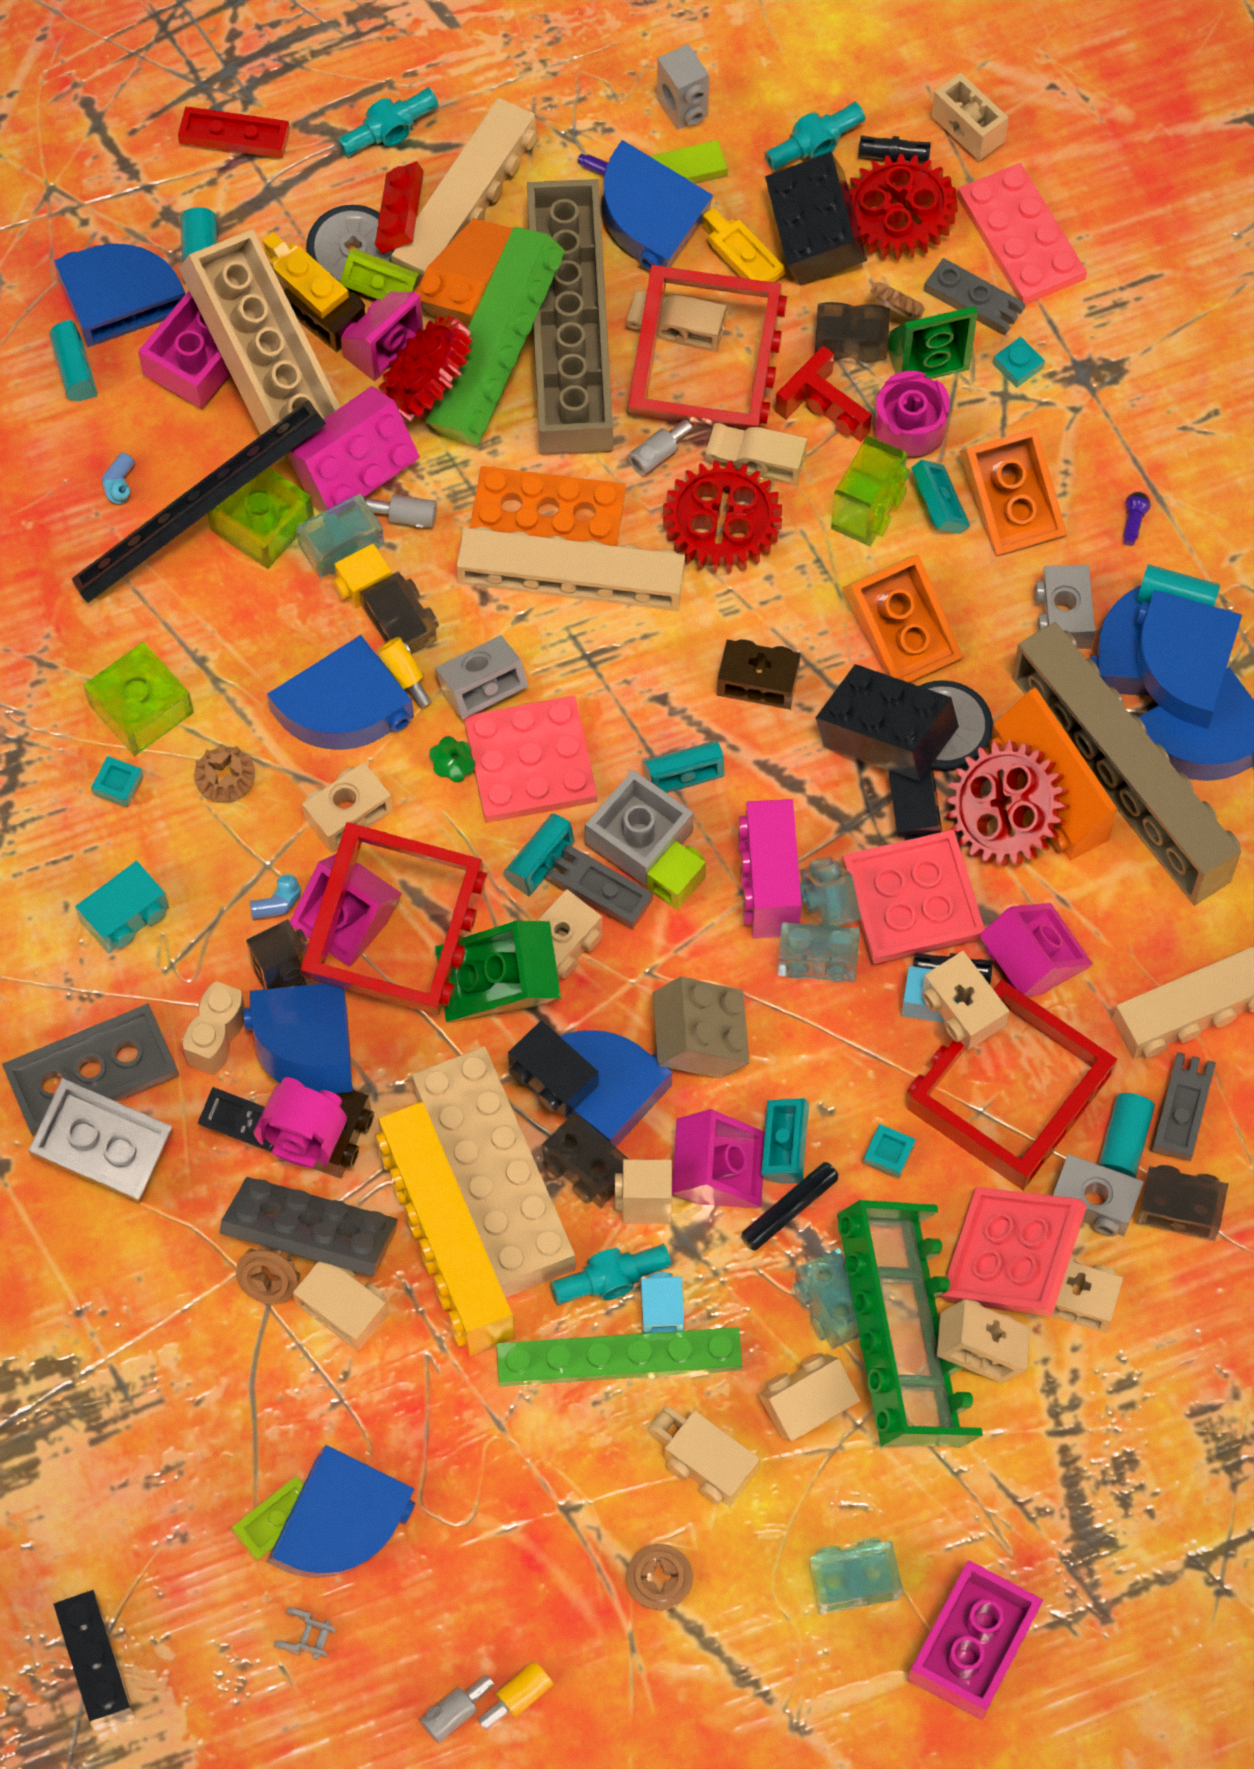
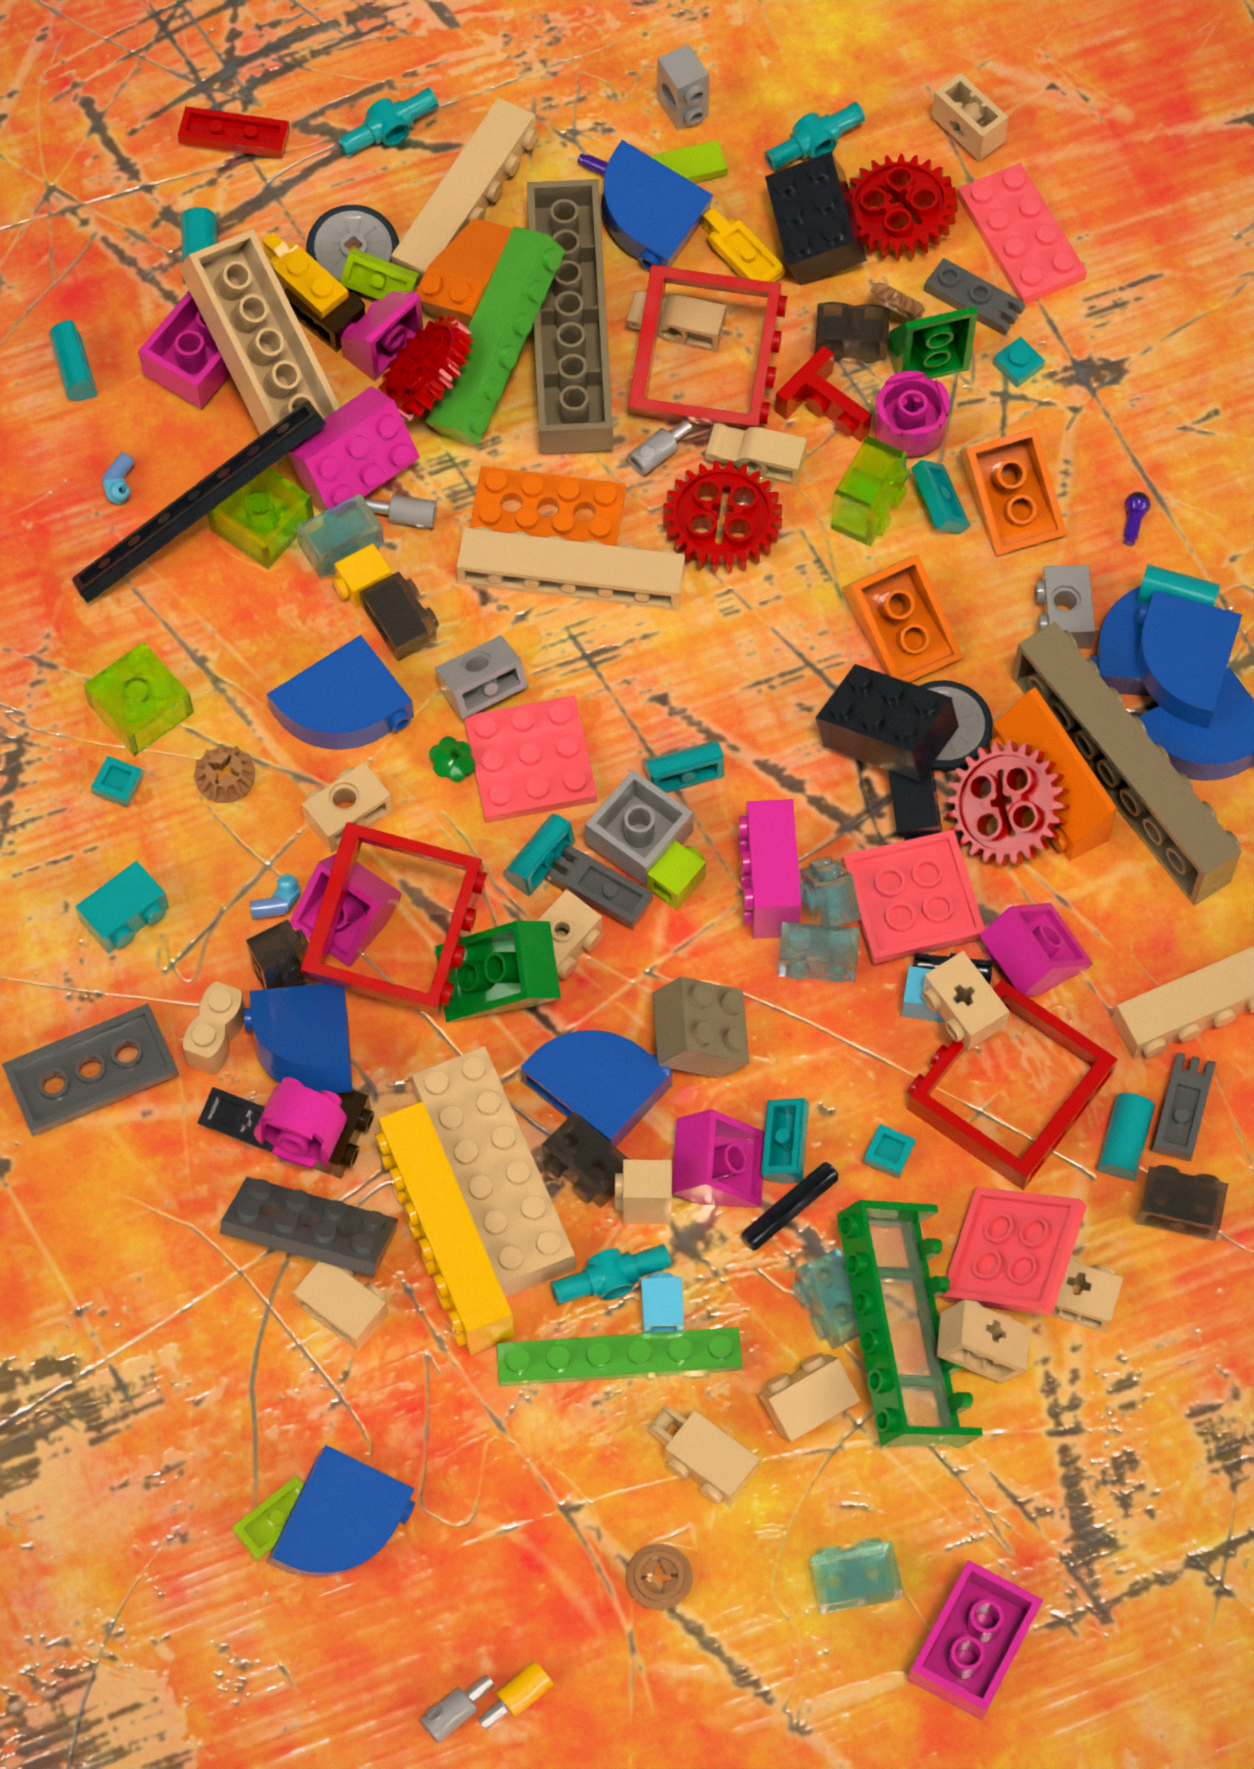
(94, 1661): black brick -> none
(100, 1141): brick -> none
(117, 289): blue brick -> none
(257, 1283): medium nougat gear -> none
(316, 1651): light grey piece -> none
(399, 207): red plate -> none
(403, 667): yellow piece -> none
(552, 1069): black brick -> none
(740, 679): dark brown brick -> none
(878, 148): black pin -> none
(1116, 1189): light grey brick -> none

